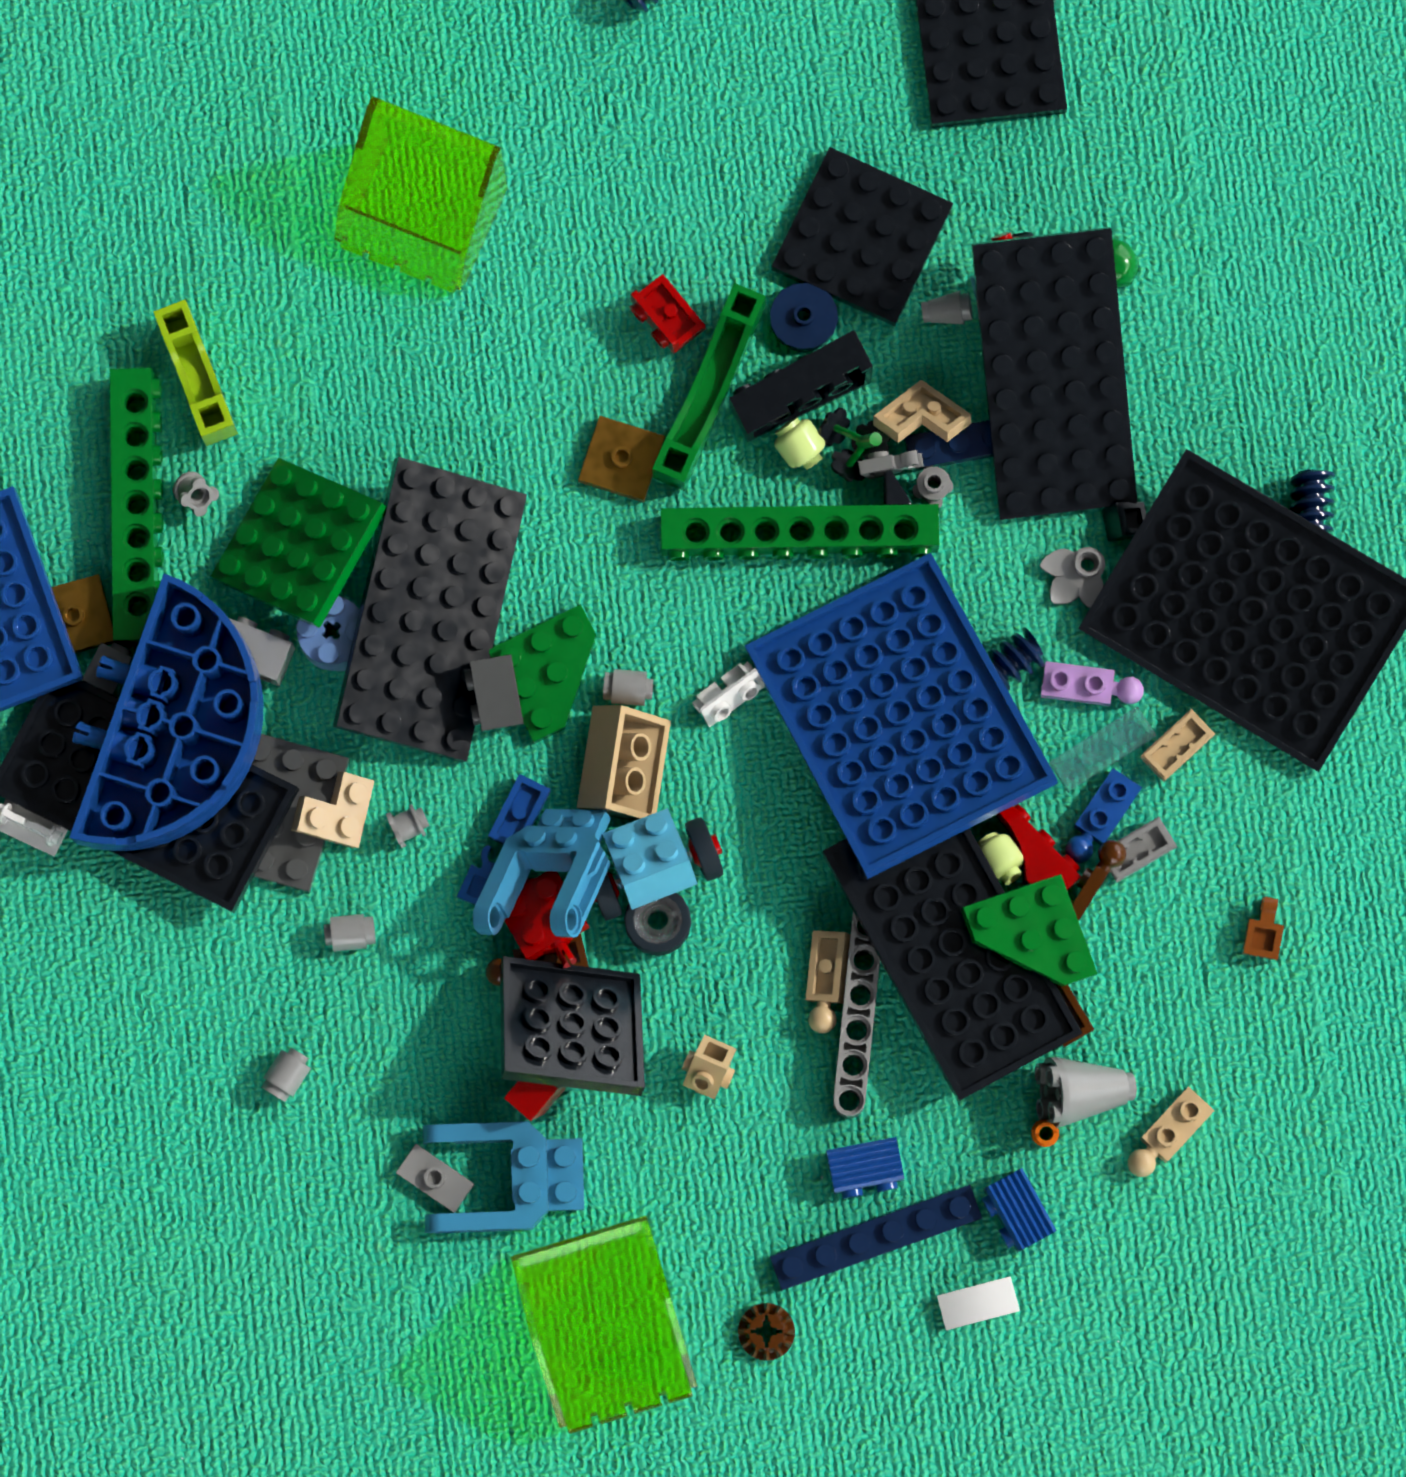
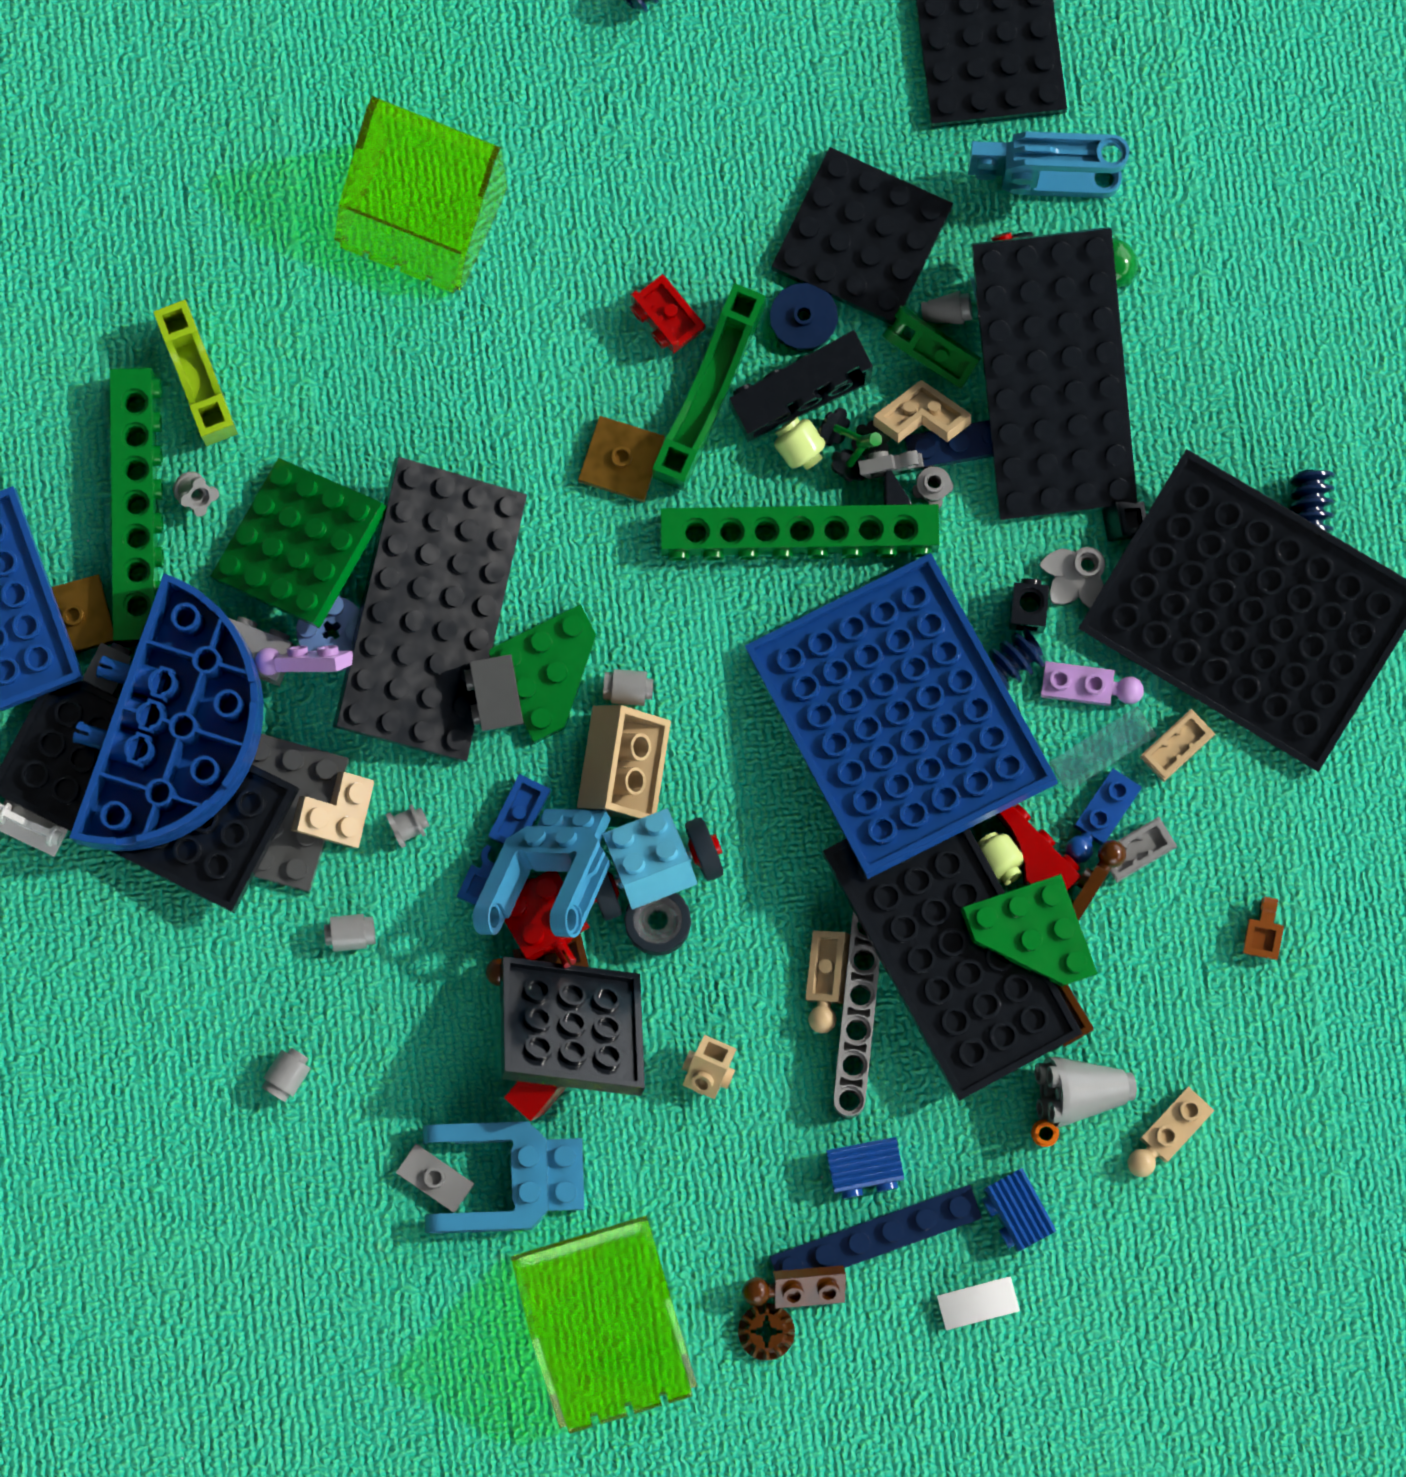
(299, 659): none -> lavender plate
(742, 685): white hinge -> none
(798, 1287): none -> reddish brown plate
(932, 347): none -> green plate
(1019, 618): none -> black brick
(1050, 163): none -> dark azure plate

